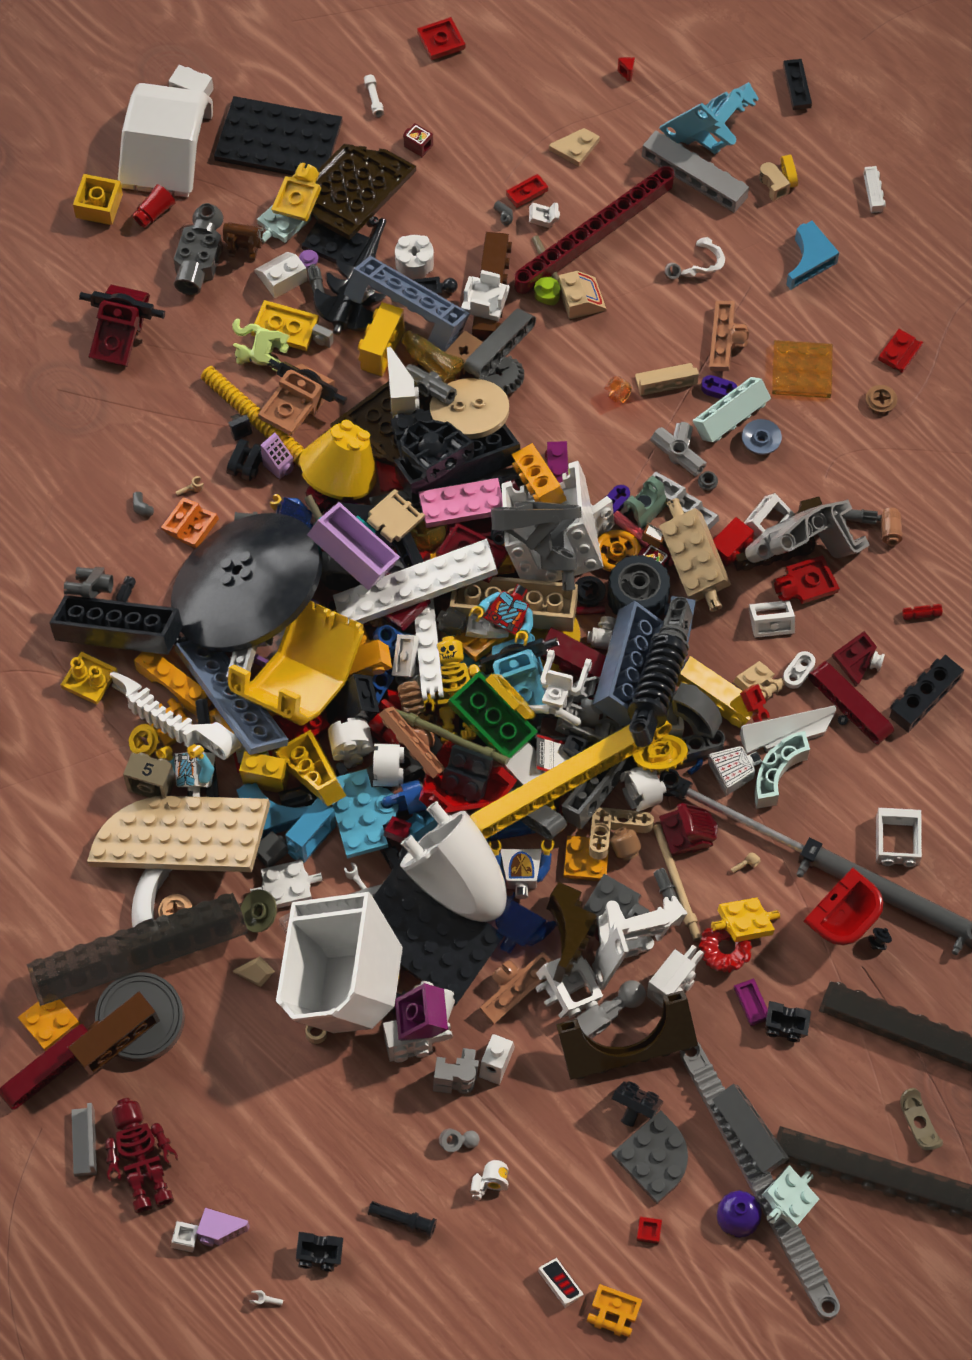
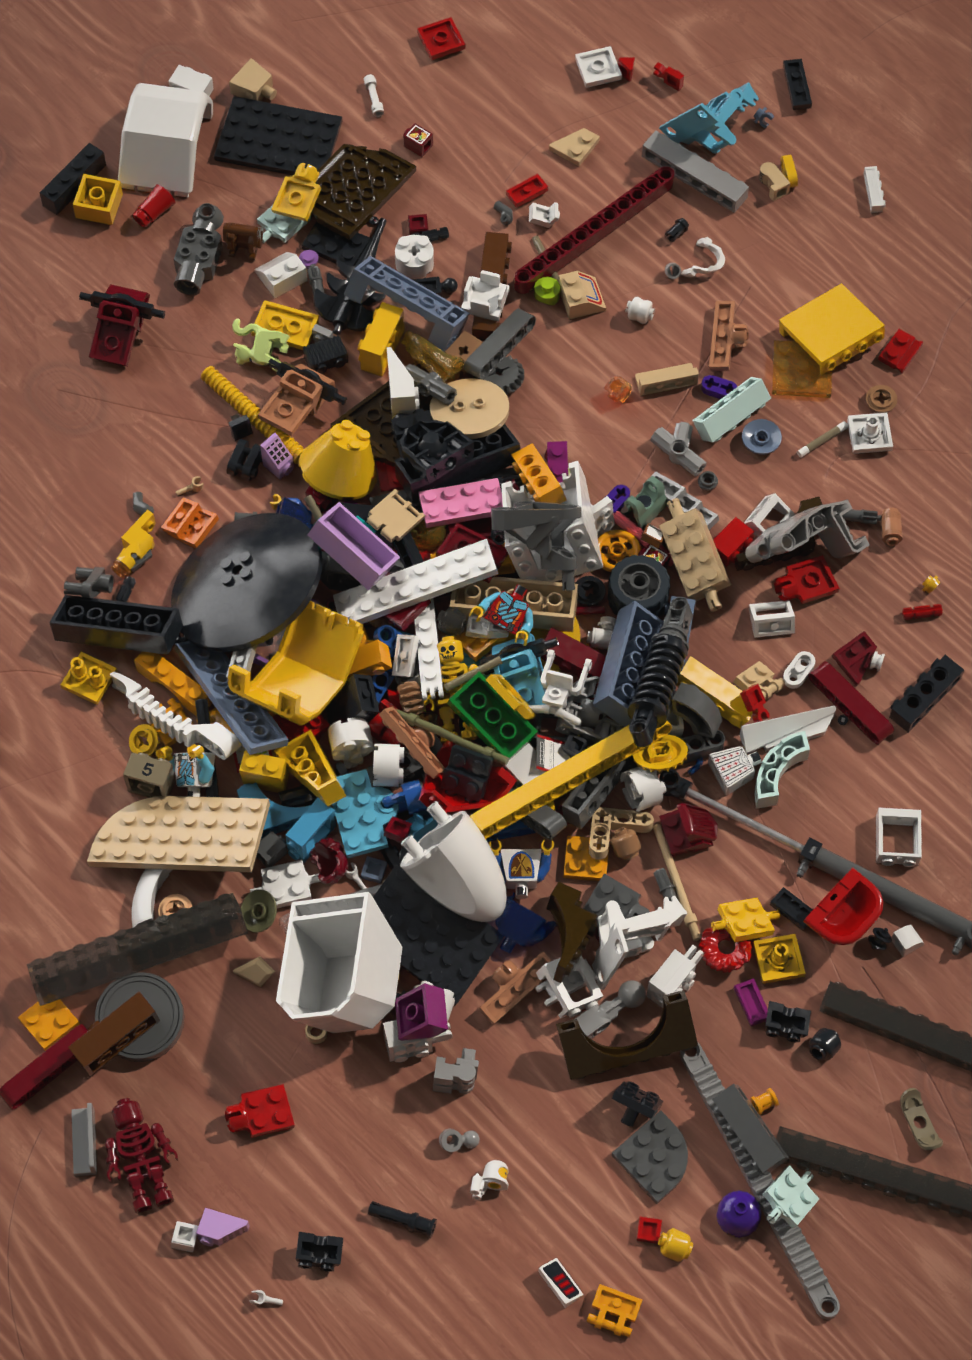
(65, 184): none -> black brick
(136, 545): none -> yellow plate
(252, 82): none -> tan torso
(261, 1112): none -> red plate
(326, 354): none -> black brick
(329, 860): none -> dark red hair
(374, 869): none -> sand blue tile
(417, 223): none -> dark red tile
(435, 234): none -> black axle
(467, 676): none -> dark tan piece
(496, 1056): white torso -> none
(598, 67): none -> white plate
(640, 310): none -> white piece
(671, 76): none -> red plate
(675, 1245): none -> yellow head
(677, 229): none -> black pin
(751, 859): tan hand -> none
(760, 117): none -> sand blue plate
(764, 1101): none -> light orange bush
(784, 947): none -> yellow plate
(791, 907): none -> black plate
(816, 252): dark azure arch -> none
(822, 439): none -> dark tan bar
(824, 1044): none -> black head
(833, 327): none -> yellow panel
(869, 426): none -> white plate
(906, 940): none -> white brick
(930, 584): none -> yellow plate

